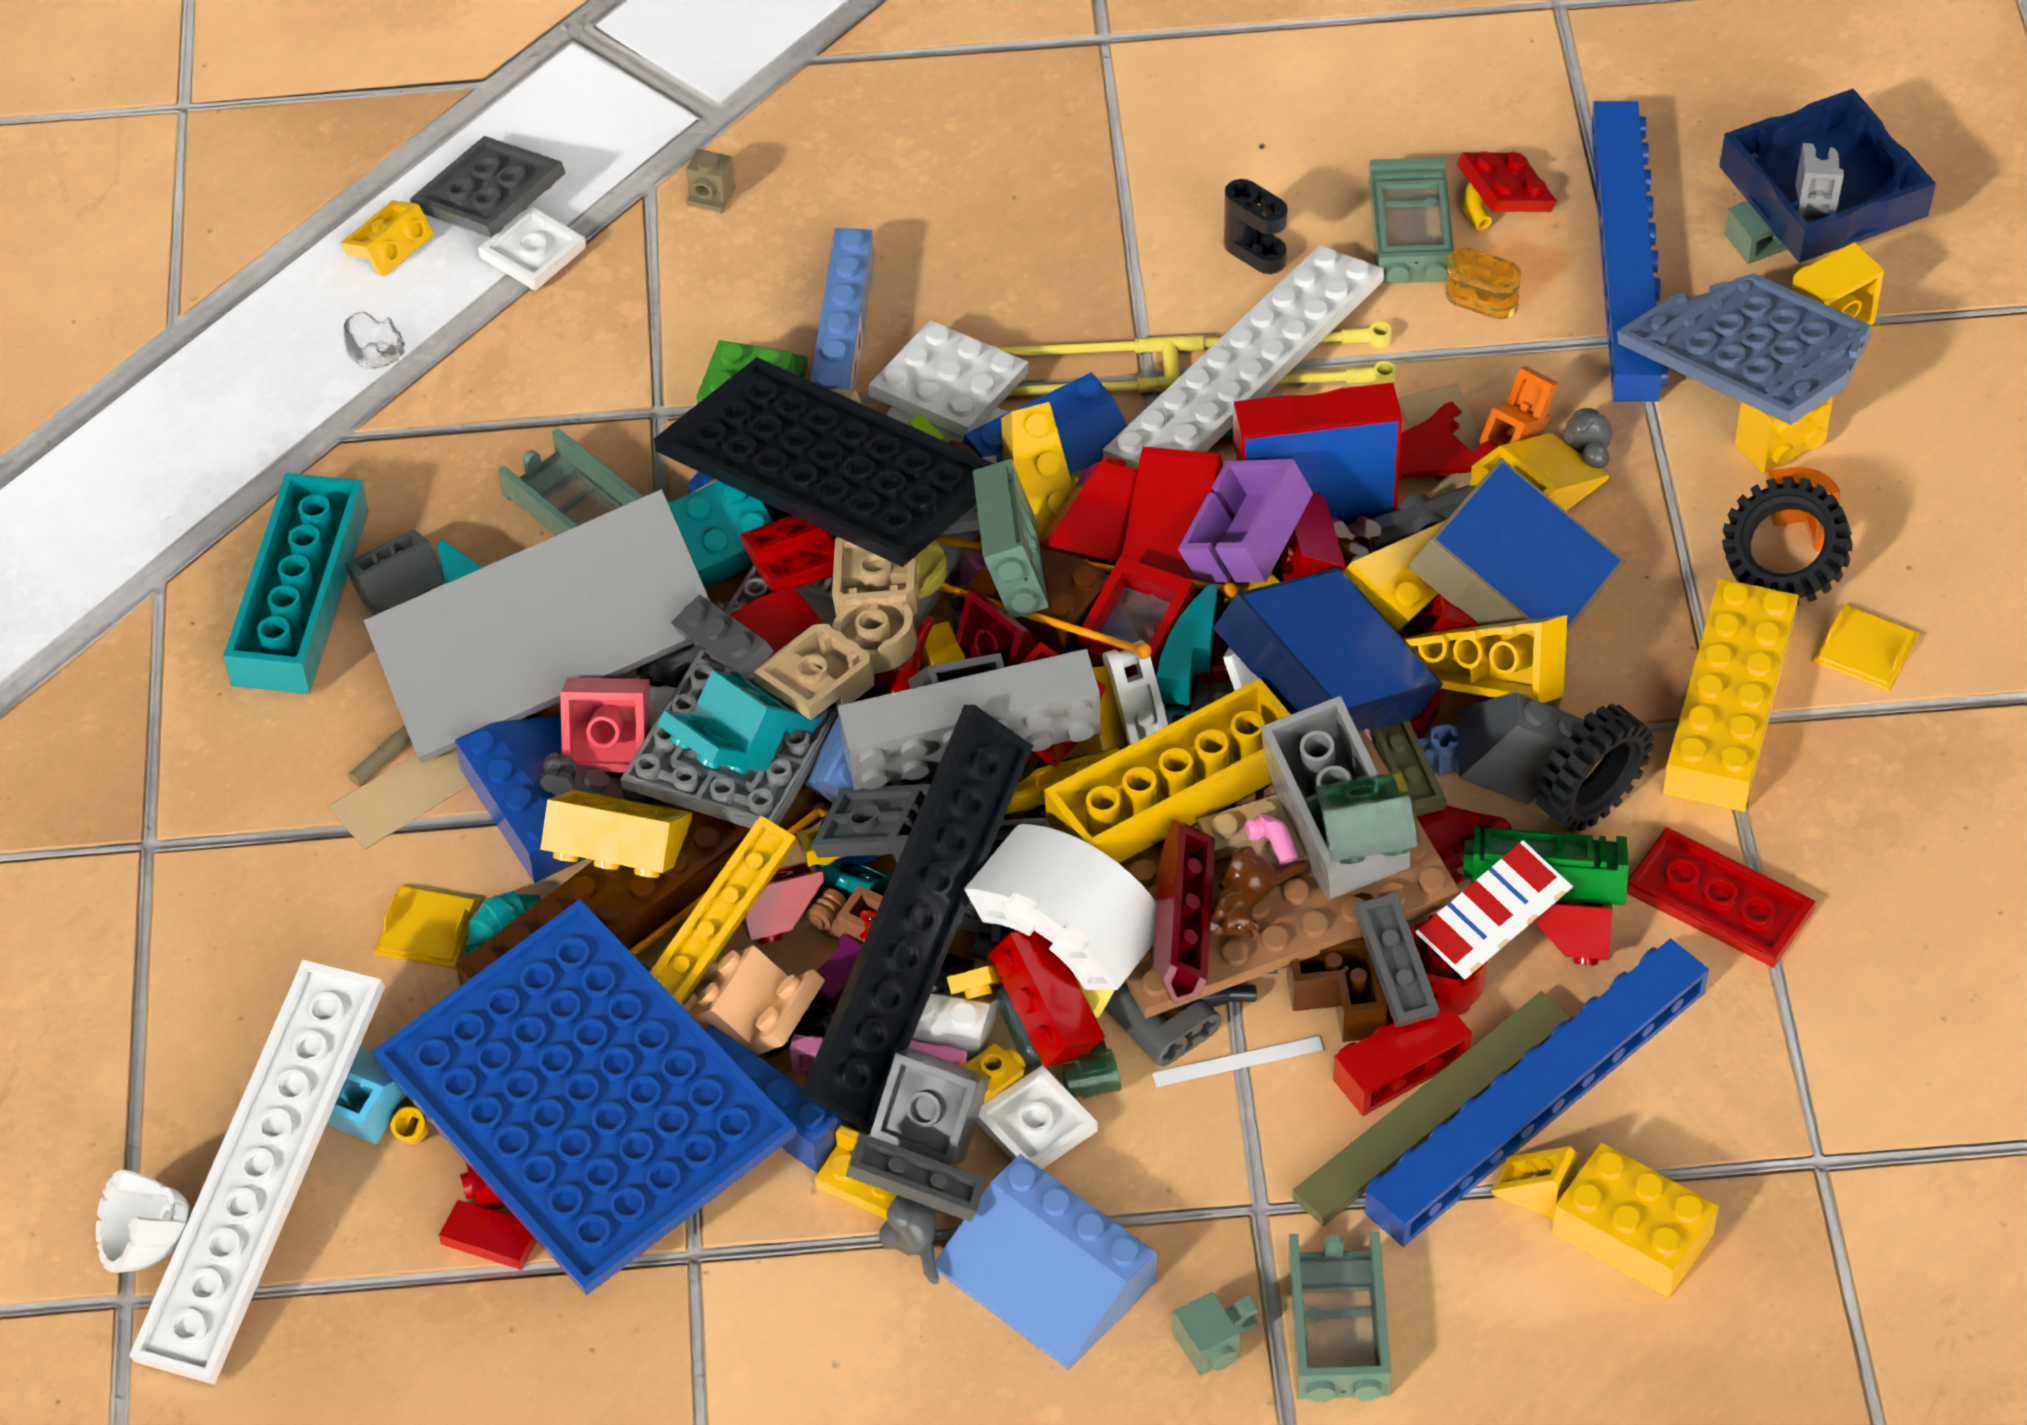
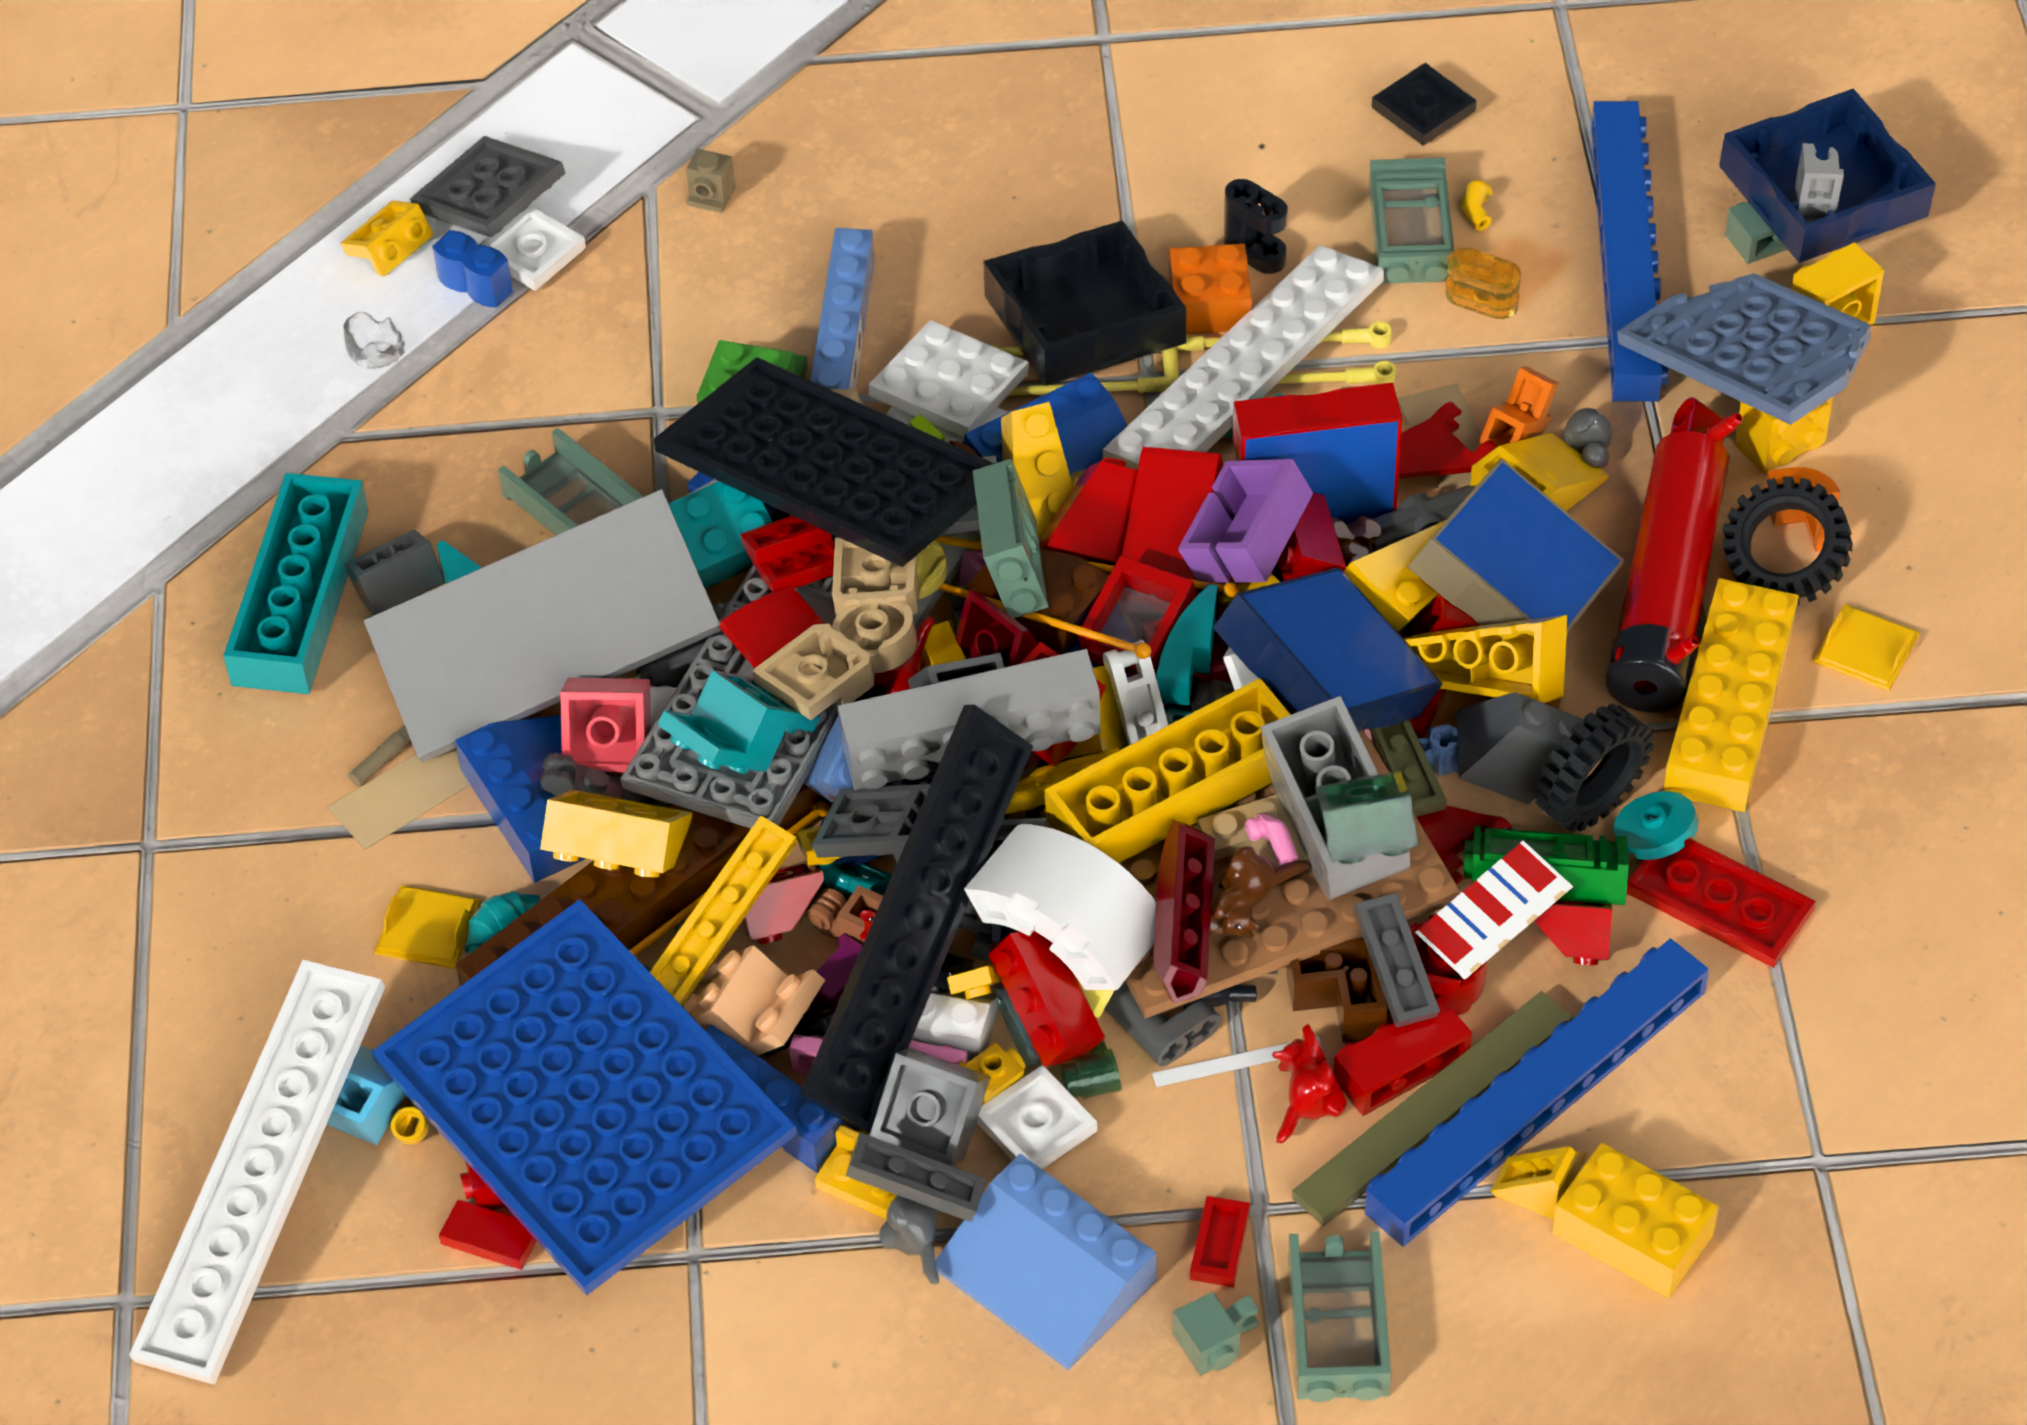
(138, 1222): white hair -> none
(472, 268): none -> blue brick
(722, 637): dark grey plate -> none
(1084, 302): none -> black tile
(1211, 285): none -> orange brick
(1220, 1241): none -> red tile
(1312, 1084): none -> red animal
(1424, 104): none -> black plate
(1506, 182): red plate -> none
(1657, 824): none -> teal plate
(1671, 562): none -> red piece

